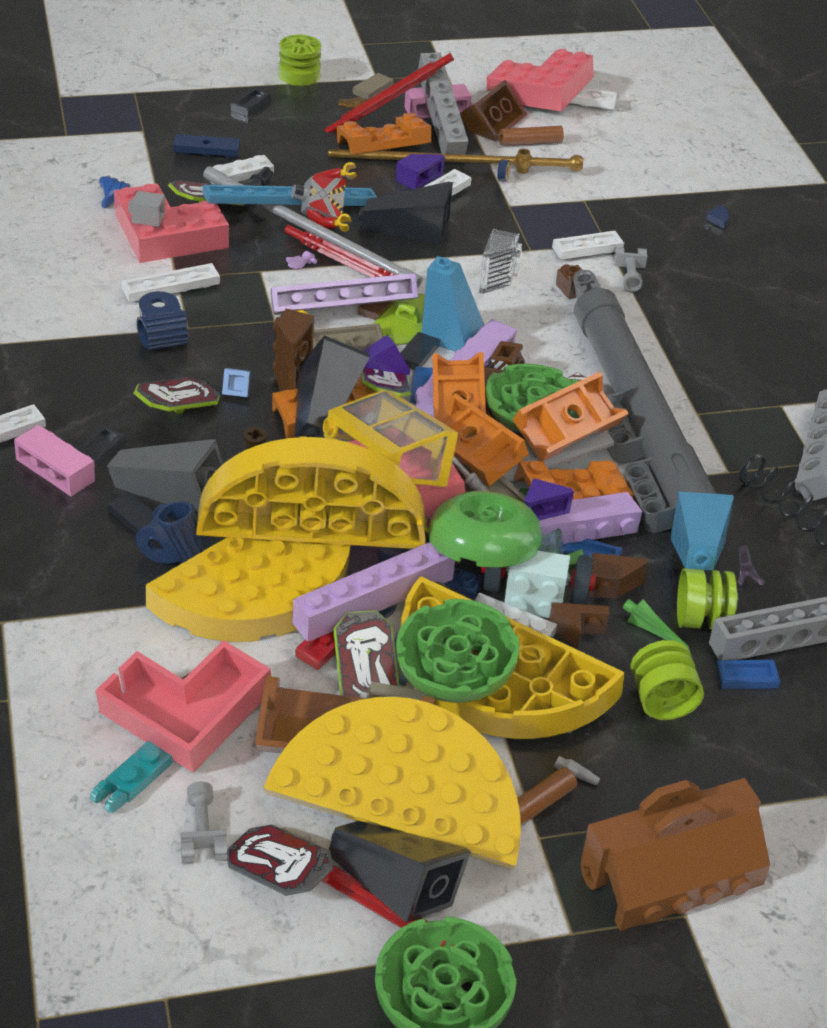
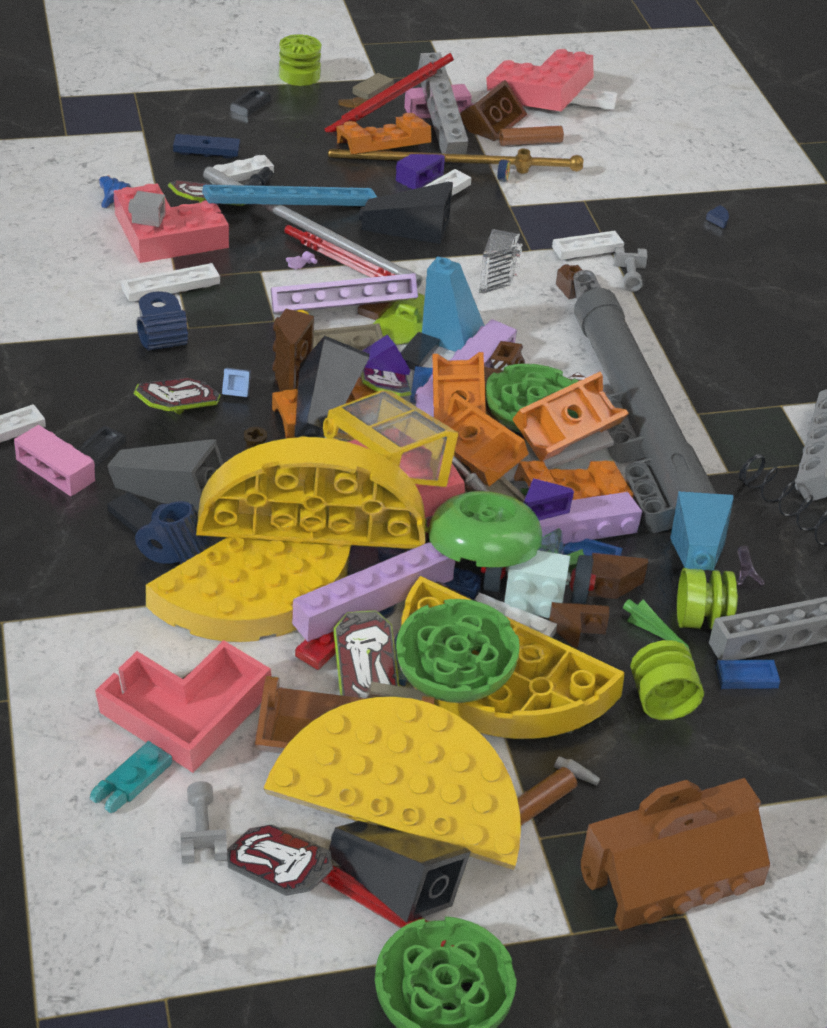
(324, 197): torso -> none

